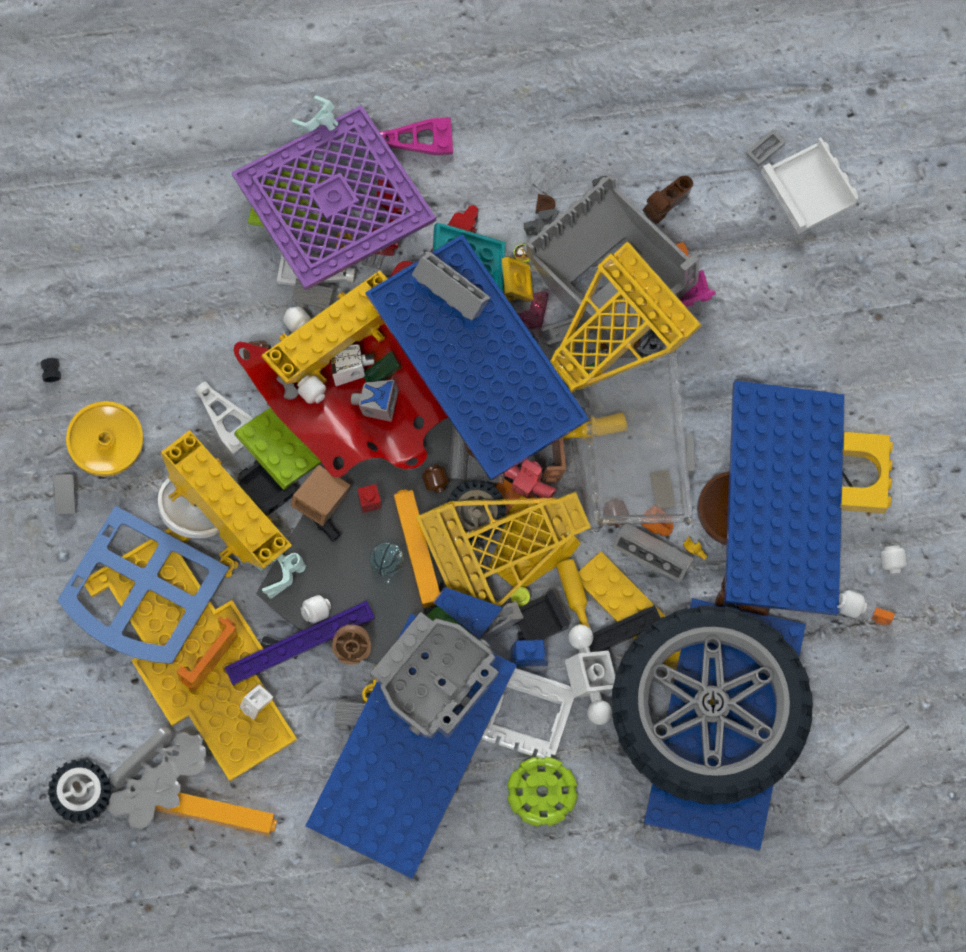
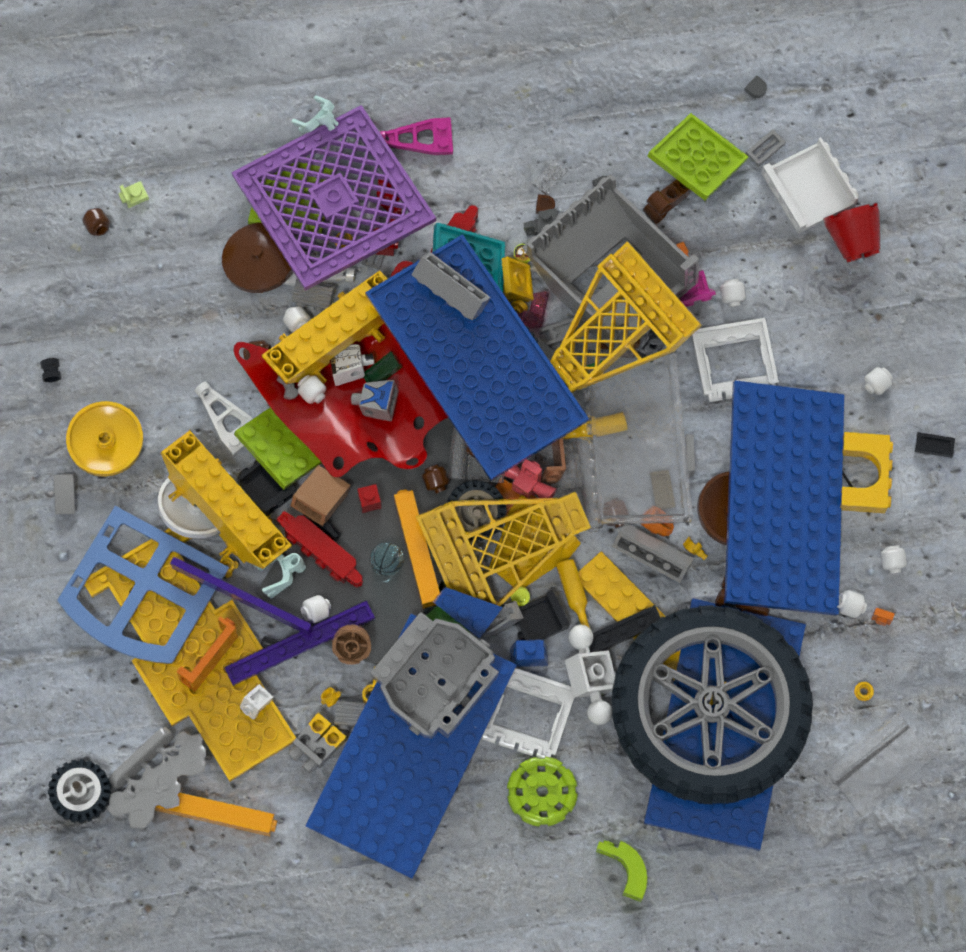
(96, 222): none -> reddish brown head
(133, 194): none -> yellowish green bracket
(241, 596): none -> dark purple tile
(254, 260): none -> reddish brown dish
(317, 743): none -> light grey hips
(321, 548): none -> red hinge
(330, 696): none -> yellow plate
(519, 306): none -> yellow plate
(633, 864): none -> lime arch
(697, 156): none -> lime plate
(730, 334): none -> white hinge
(732, 292): none -> white head
(756, 88): none -> dark grey tile
(856, 231): none -> red cone
(863, 685): none -> yellow plate
(878, 381): none -> white head
(934, 444): none -> black tile

